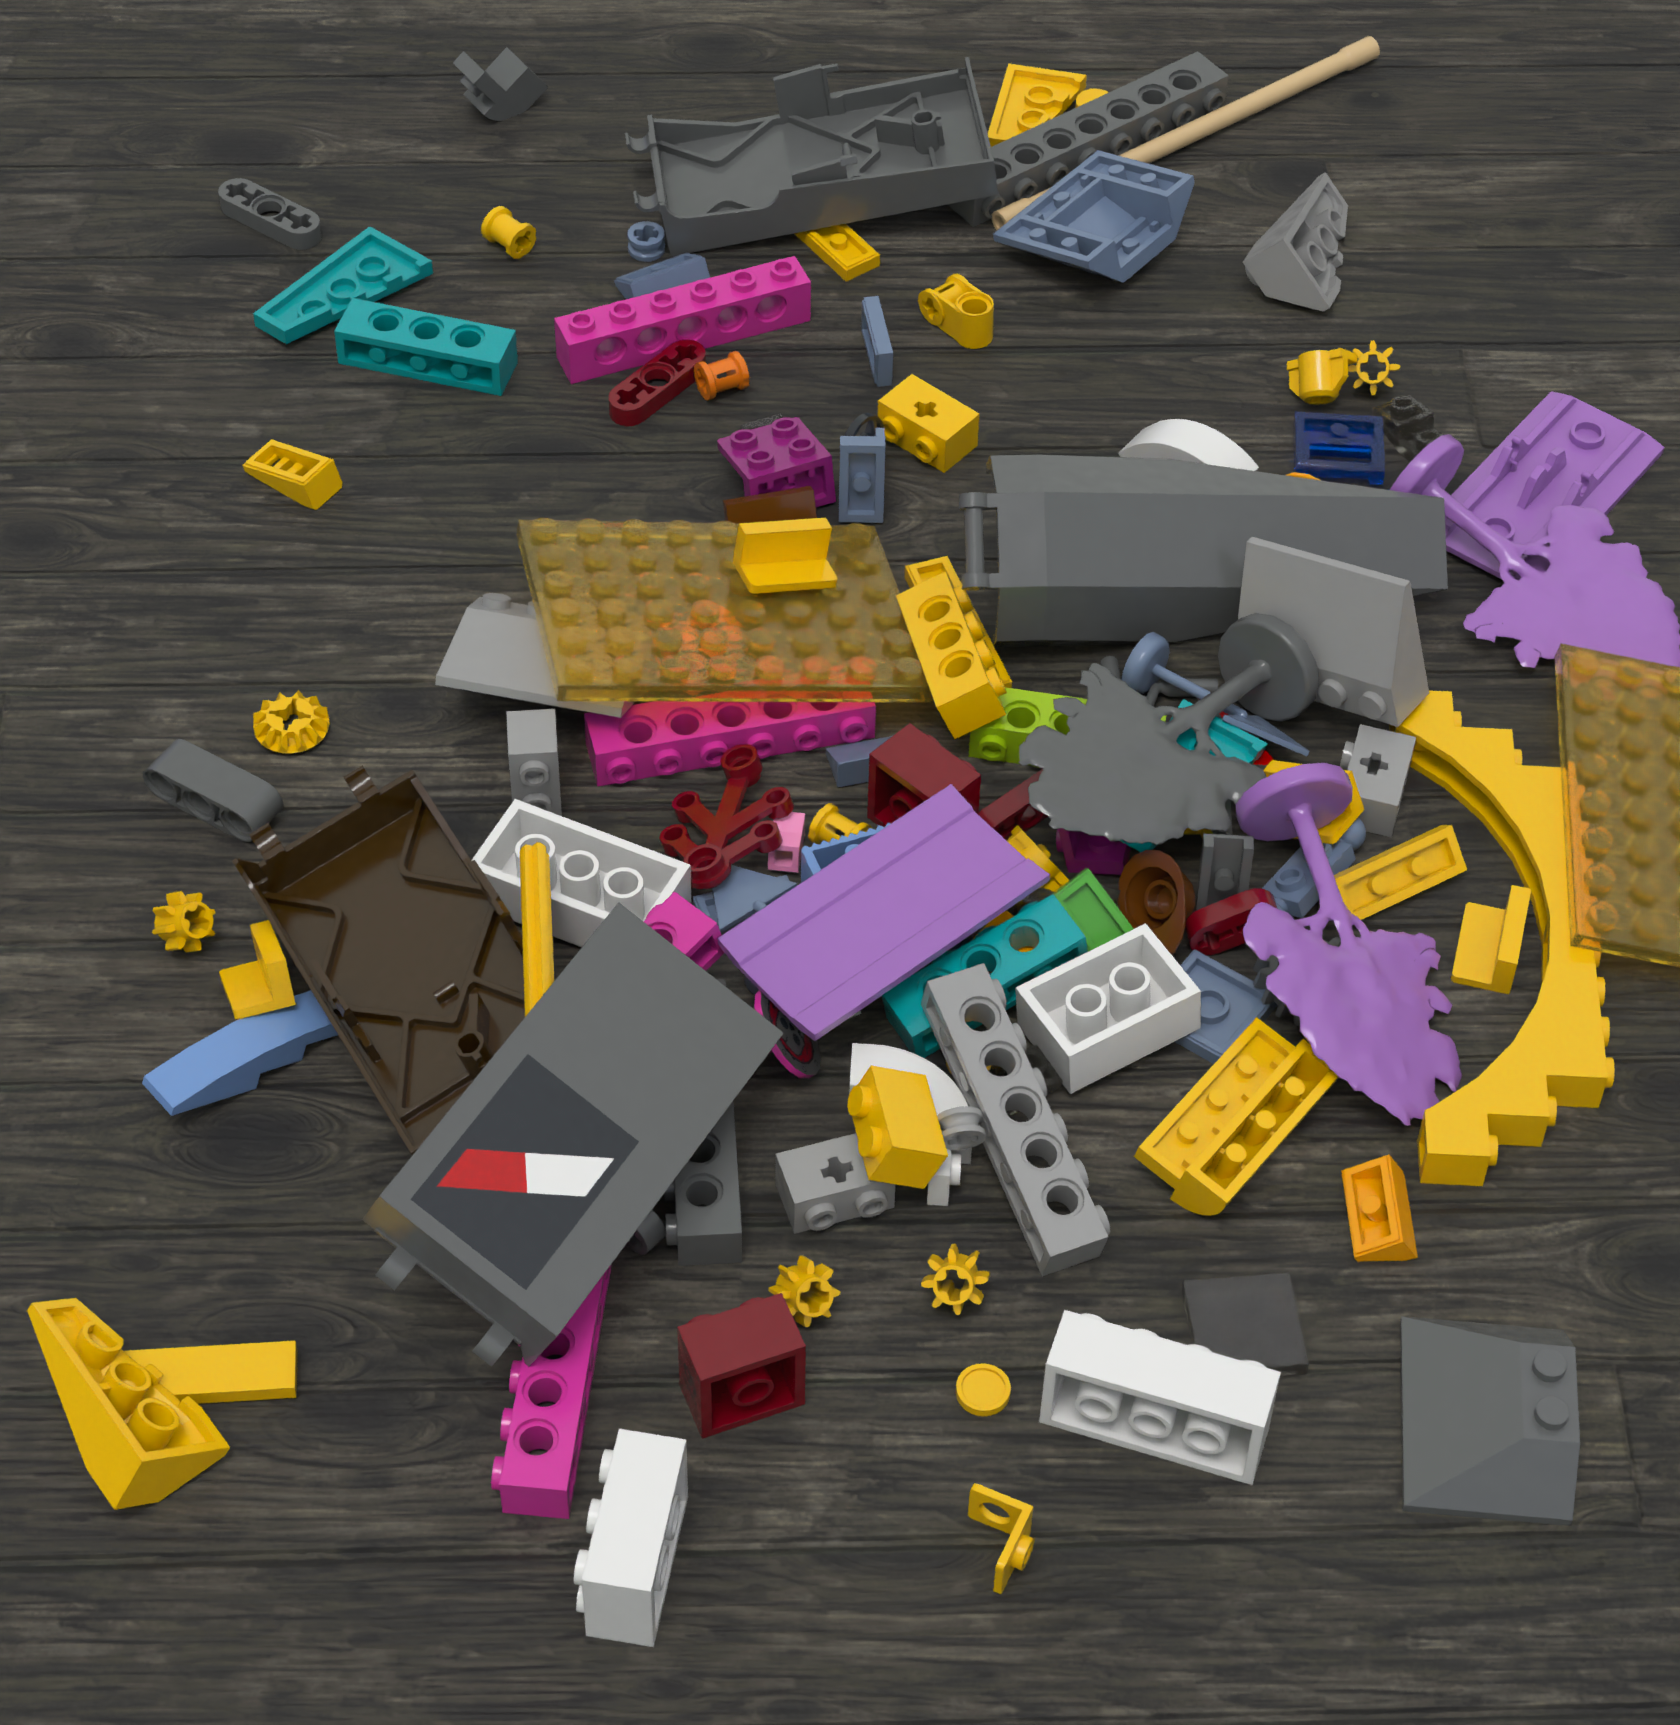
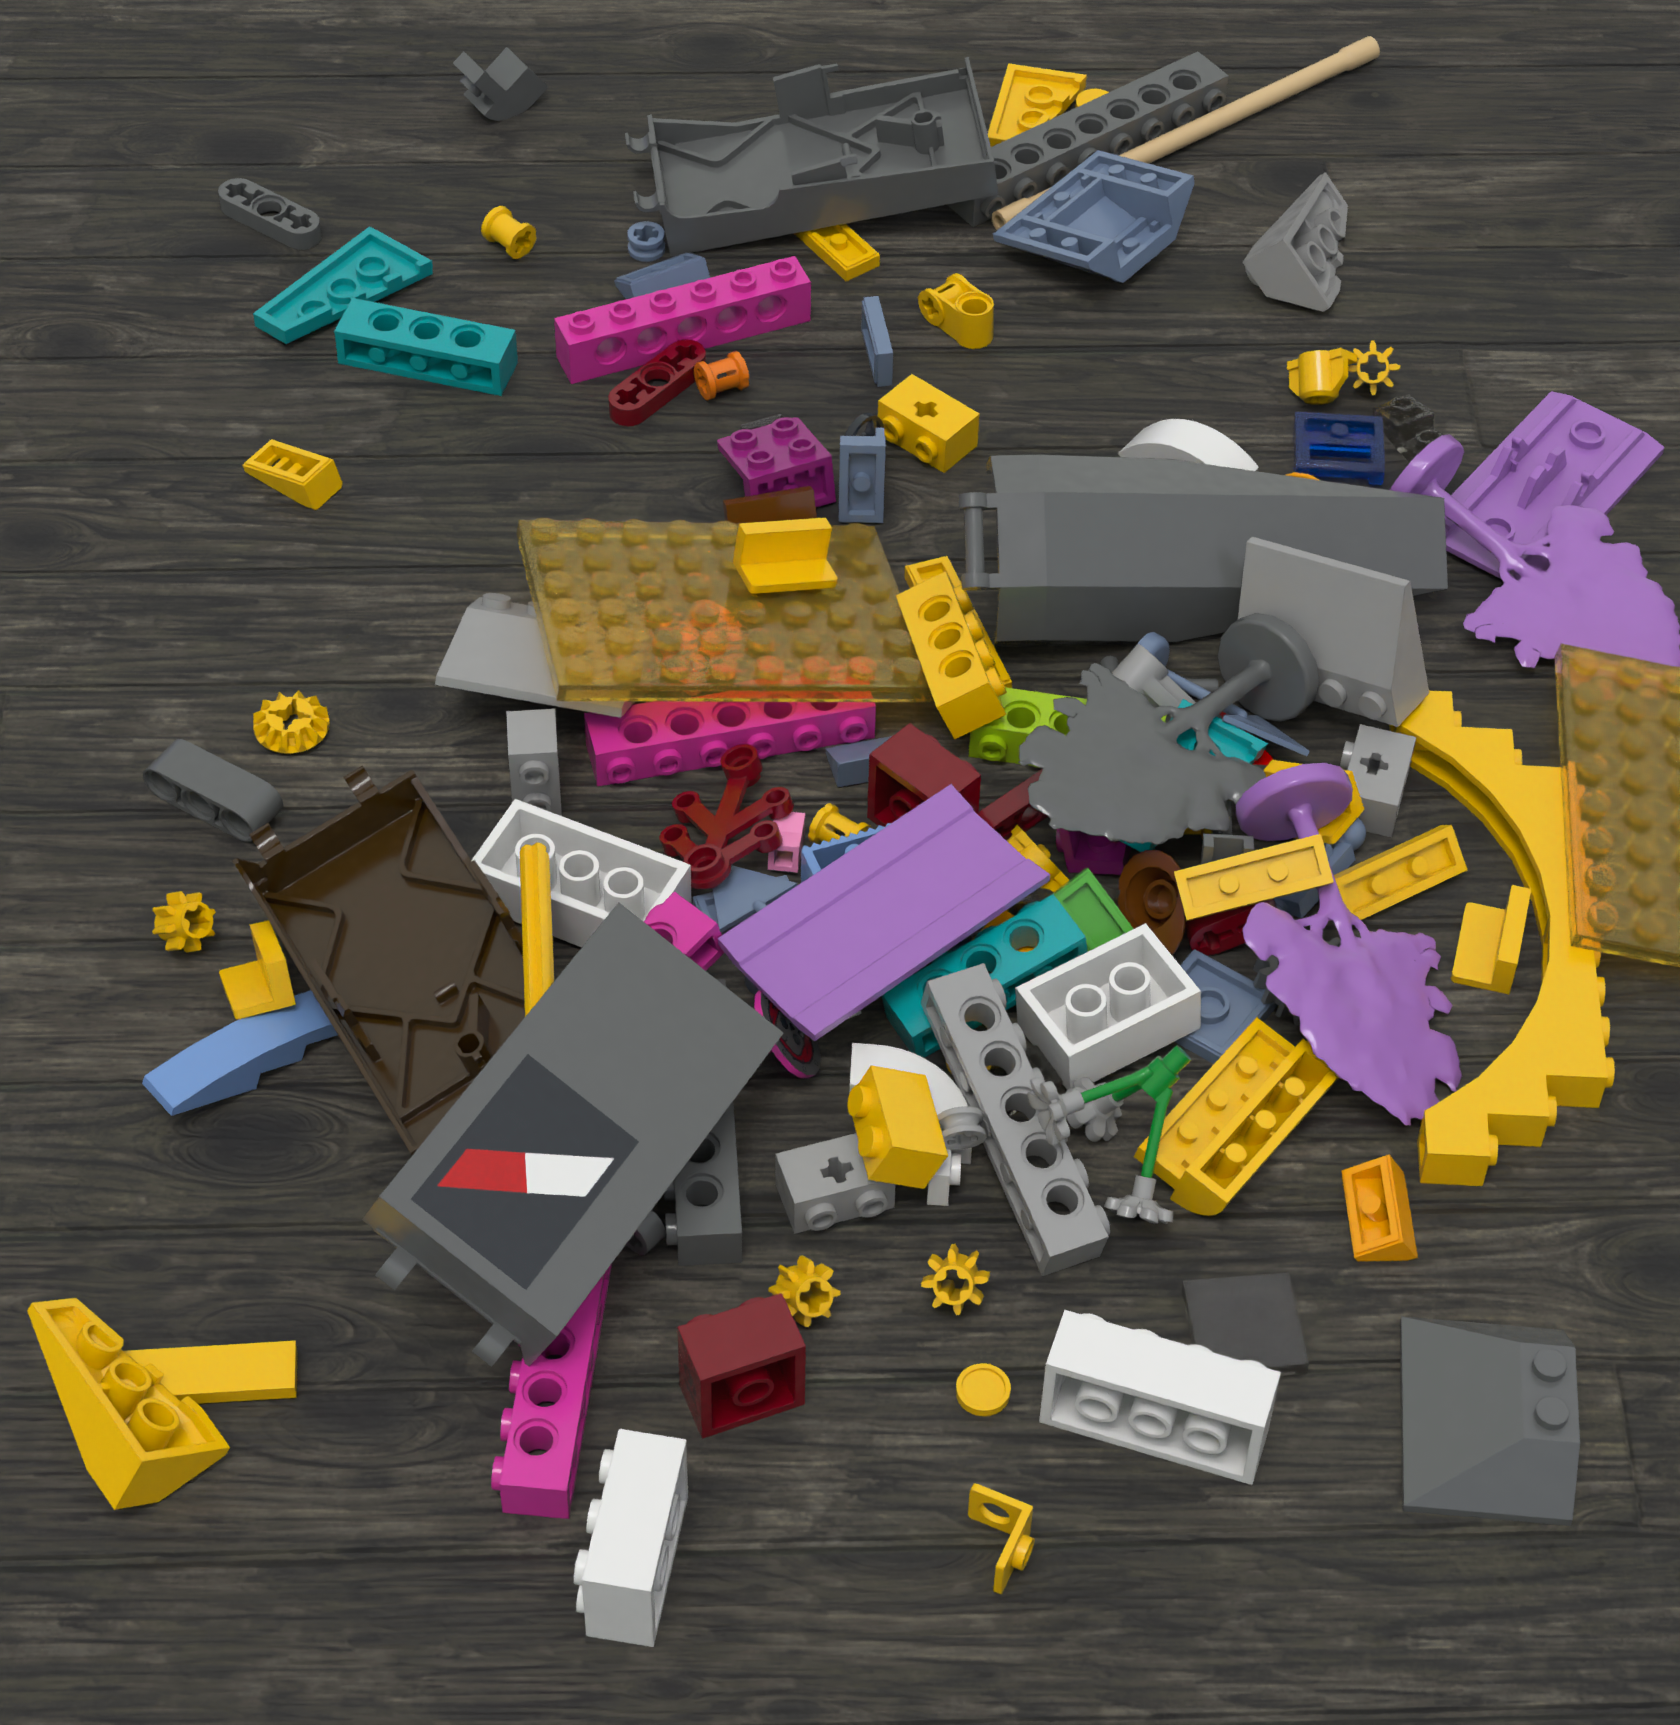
(1099, 1109): none -> light grey plant
(1150, 678): none -> light grey piece
(1253, 877): none -> yellow plate

